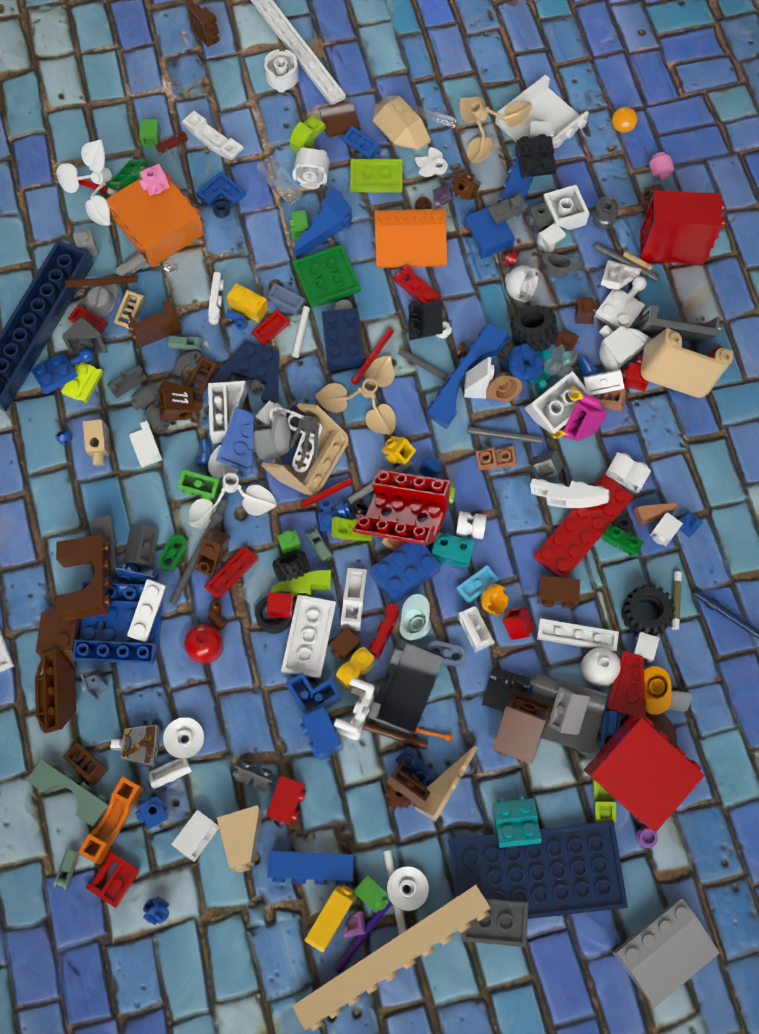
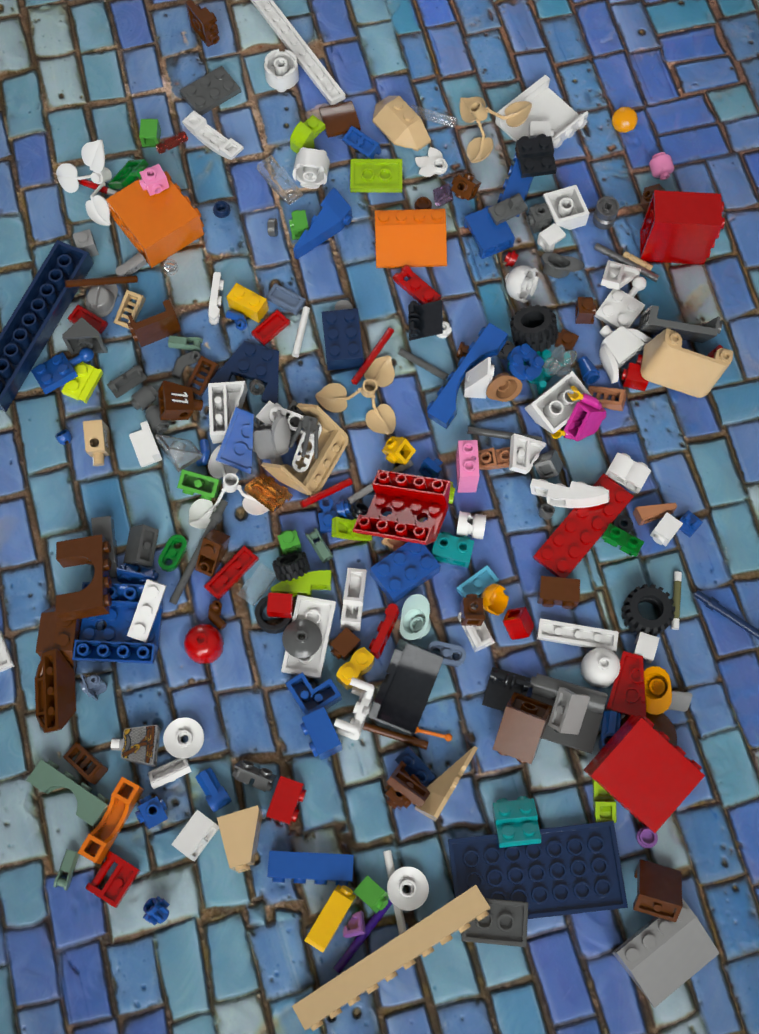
(178, 451): none -> clear slope
(210, 91): none -> dark grey plate
(215, 793): none -> blue piece
(221, 186): blue plate -> none
(268, 492): none -> clear orange plate
(272, 227): none -> dark grey tile
(305, 647): none -> dark grey dish
(326, 276): green plate -> none
(466, 466): none -> bright pink window
(471, 616): none -> reddish brown brick
(523, 453): none -> white wing
(546, 511): none -> dark grey hinge
(604, 382): white plate -> none
(658, 890): none -> reddish brown panel

